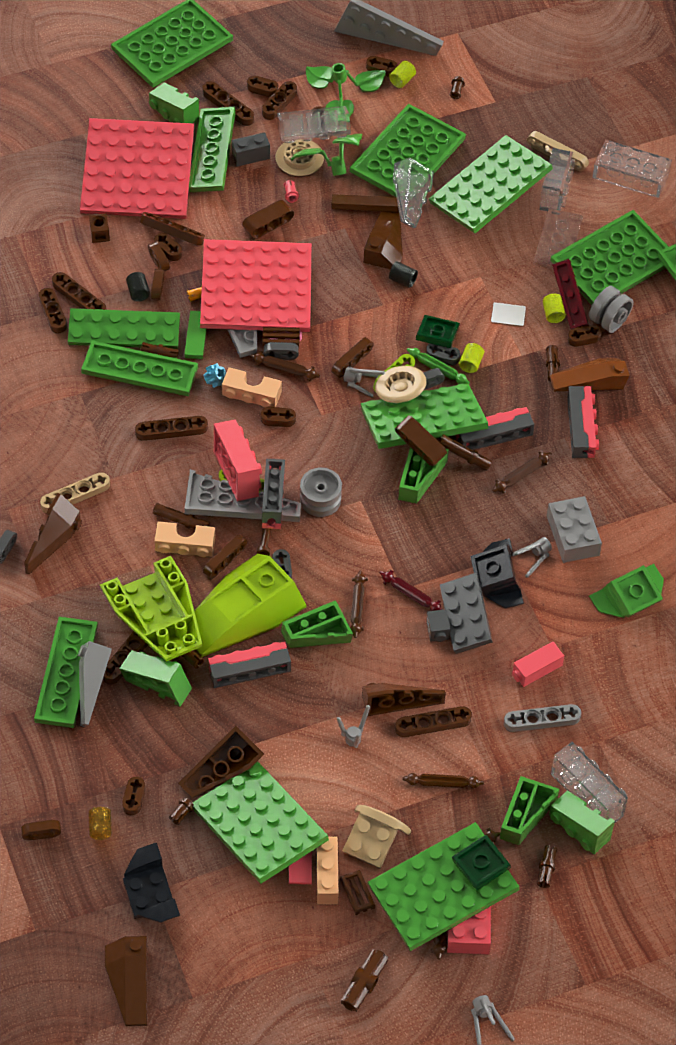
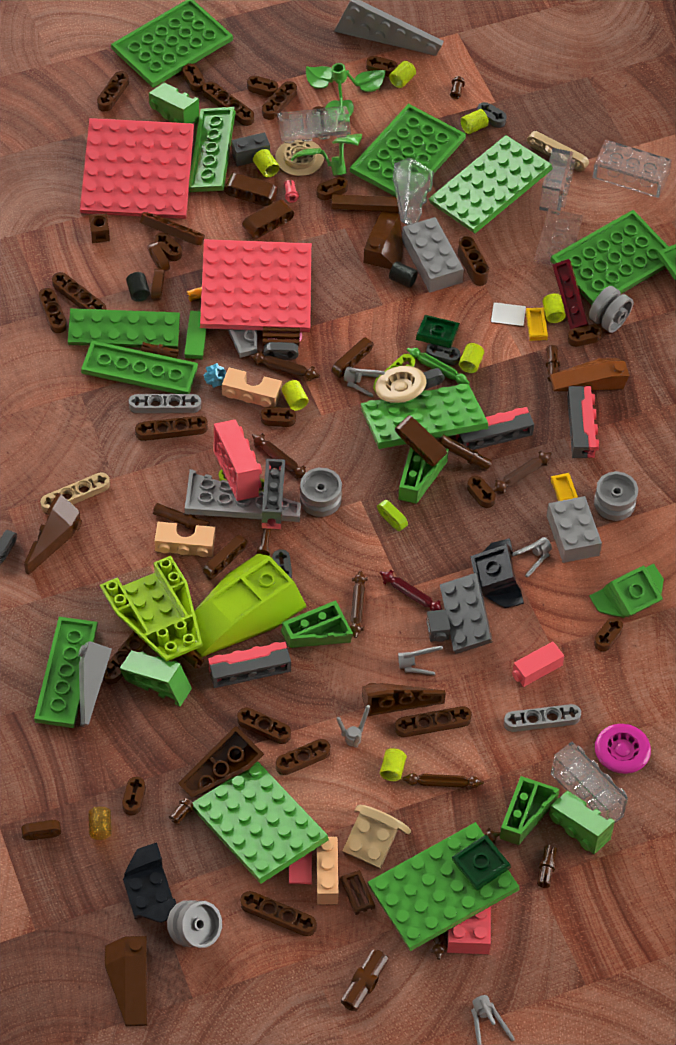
(113, 97): none -> reddish brown beam
(164, 407): none -> light grey beam
(194, 923): none -> light grey wheel
(197, 76): none -> reddish brown beam
(250, 189): none -> reddish brown beam
(266, 163): none -> neon yellow piece
(267, 733): none -> reddish brown beam
(276, 453): none -> reddish brown wheel
(276, 916): none -> reddish brown beam
(294, 395): none -> neon yellow piece
(318, 756): none -> reddish brown beam
(332, 187): none -> reddish brown beam
(392, 515): none -> lime beam
(393, 764): none -> neon yellow piece
(407, 660): none -> light grey plant
(432, 254): none -> light grey brick
(473, 260): none -> reddish brown beam
(474, 121): none -> neon yellow piece
(483, 490): none -> reddish brown beam
(495, 116): none -> dark grey beam
(536, 324): none -> yellow tile
(563, 487): none -> yellow tile
(611, 636): none -> reddish brown beam
(616, 496): none -> light grey wheel
(621, 754): none -> dark pink wheel

